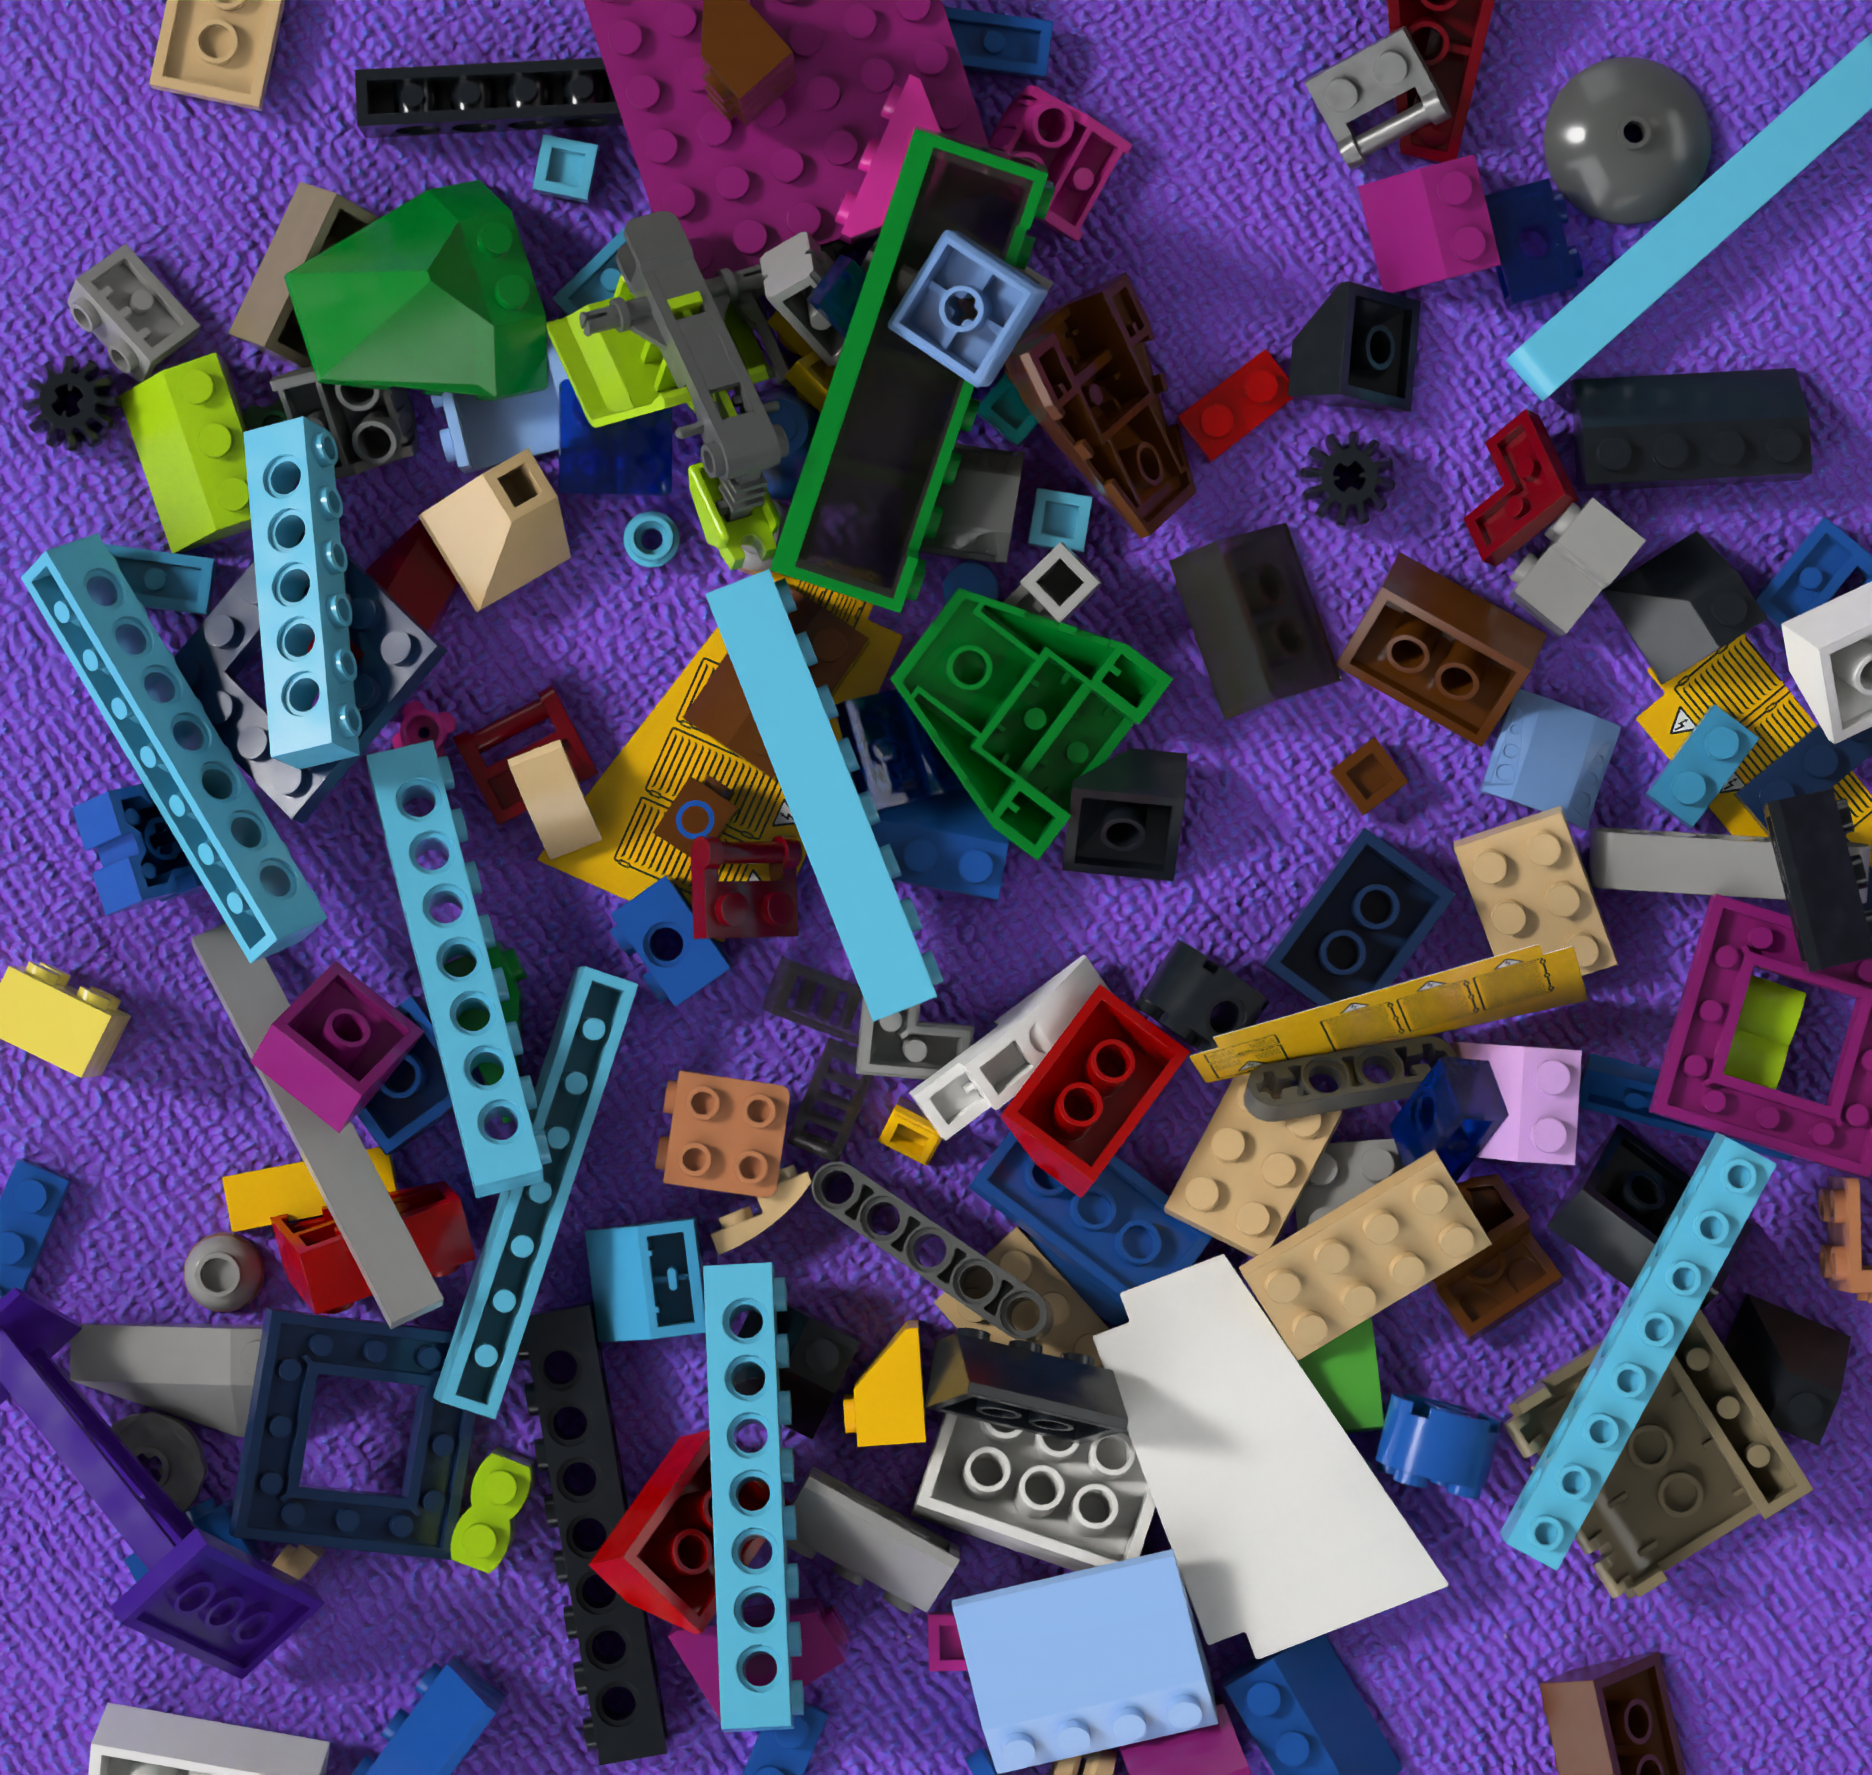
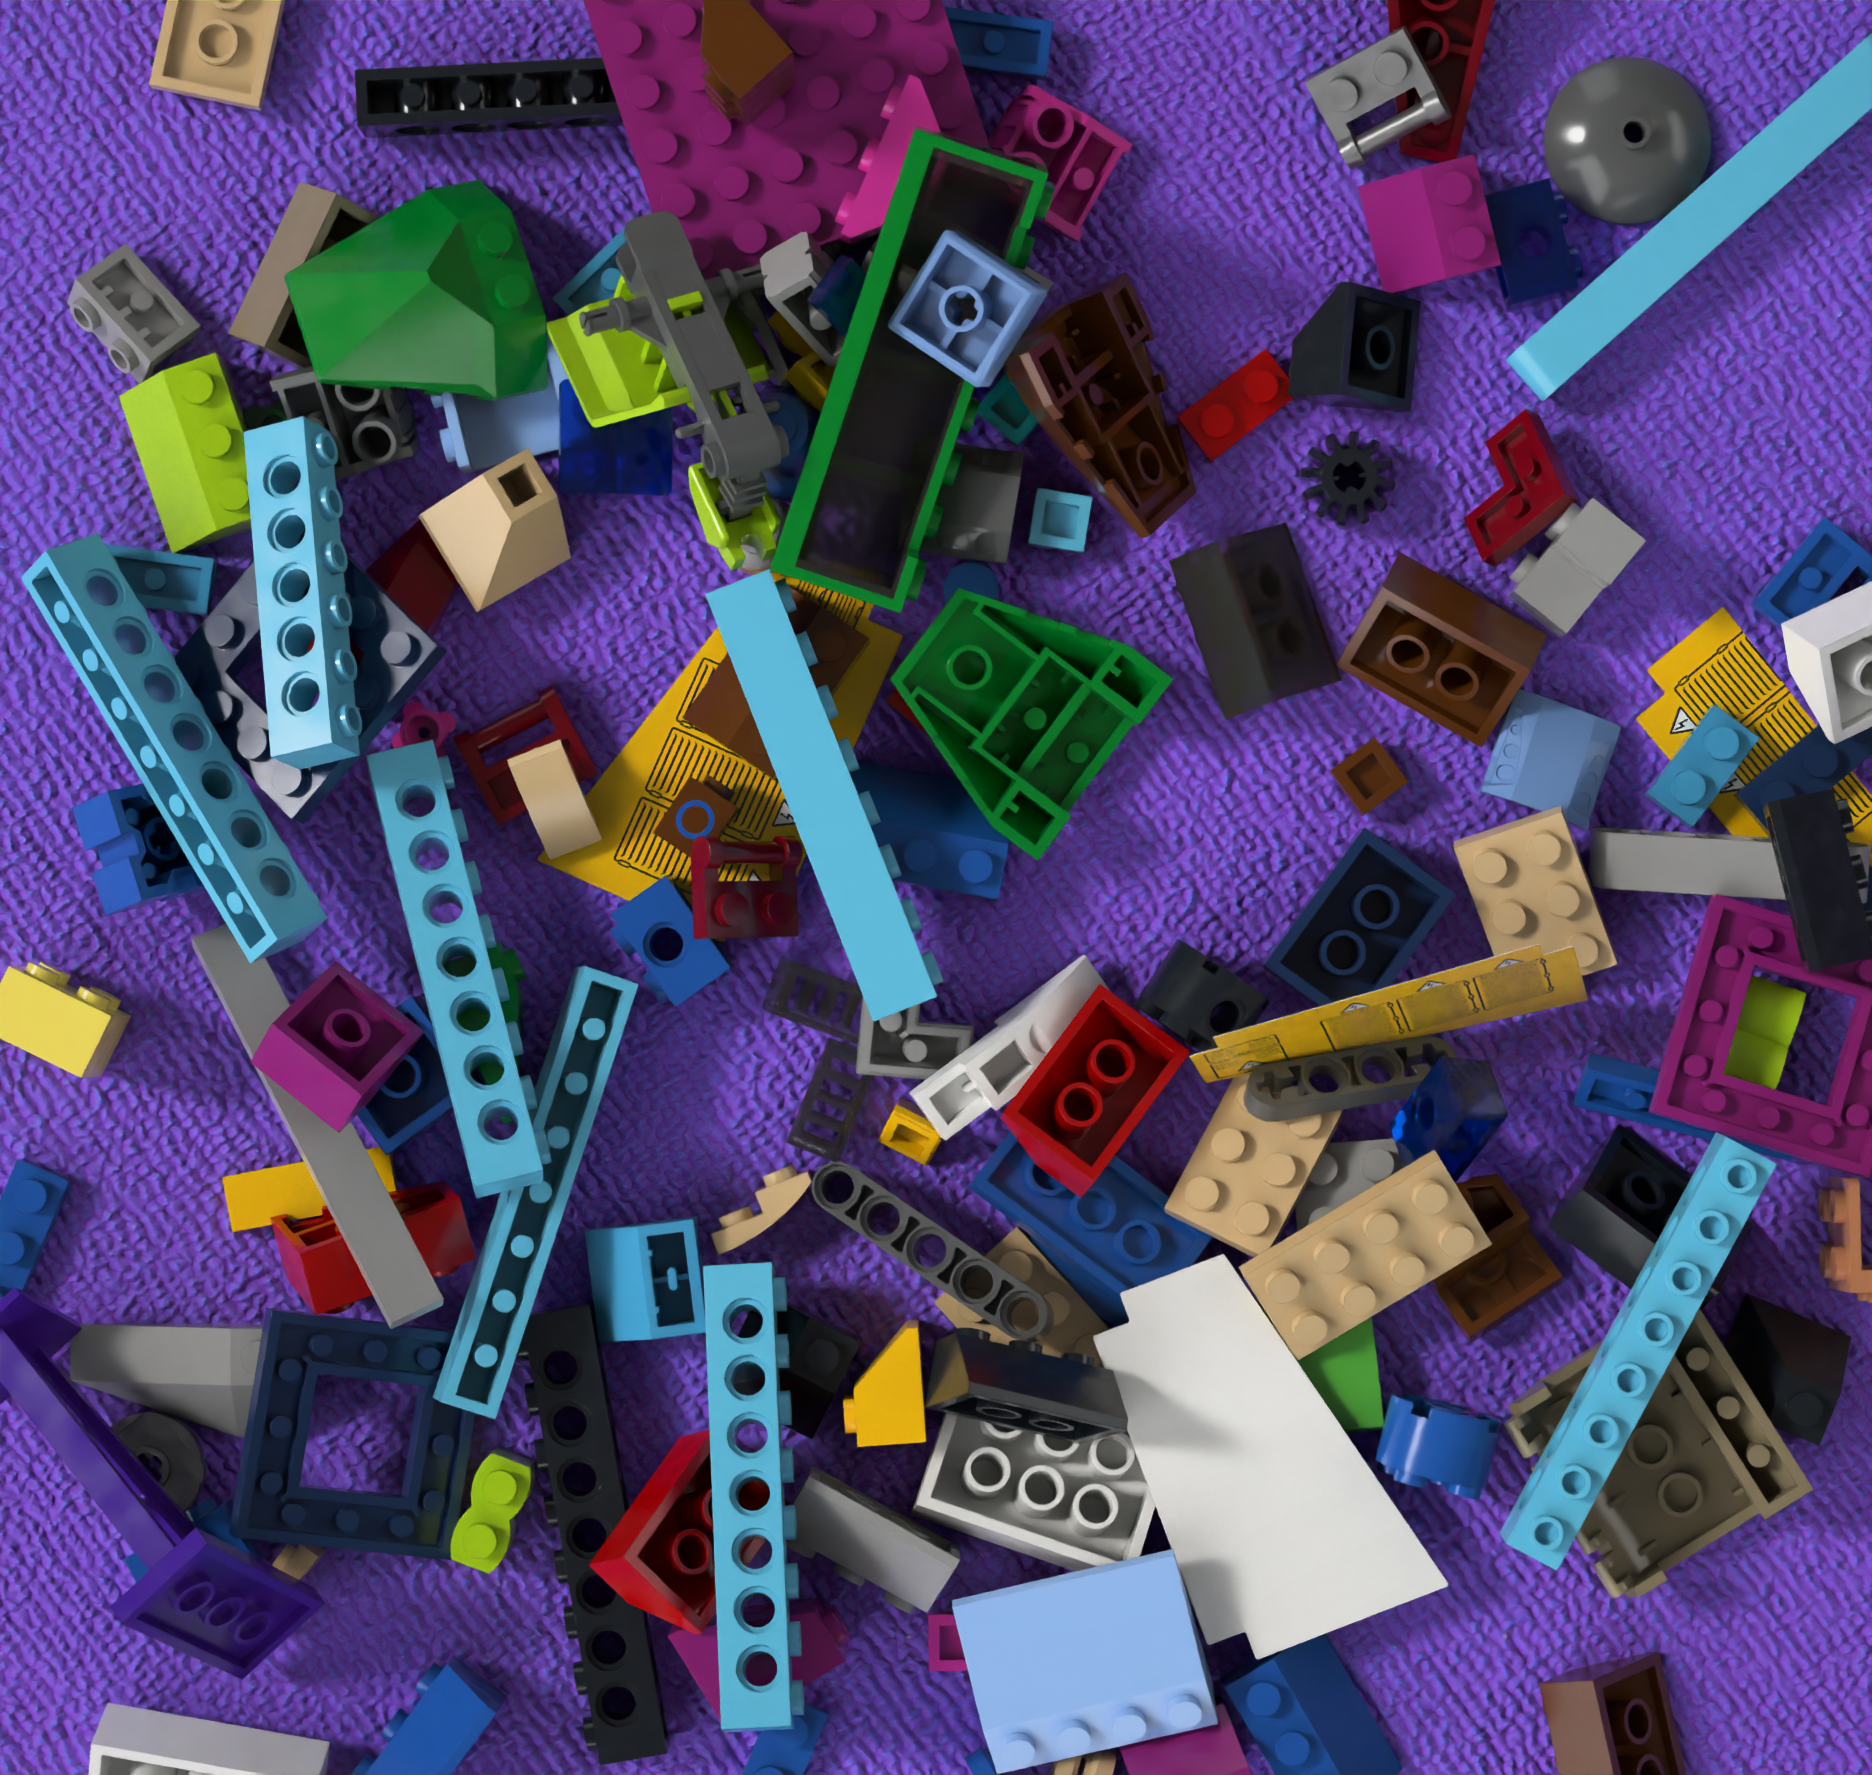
(53, 402): black gear -> none
(224, 1272): light grey piece -> none
(566, 168): medium azure plate -> none
(651, 521): medium azure plate -> none
(723, 1134): nougat bracket -> none
(893, 751): clear blue slope -> none
(1056, 586): light grey brick -> none
(1128, 816): black slope -> none
(1540, 1097): lavender slope -> none
(1683, 606): black slope -> none
(1690, 430): black slope -> none

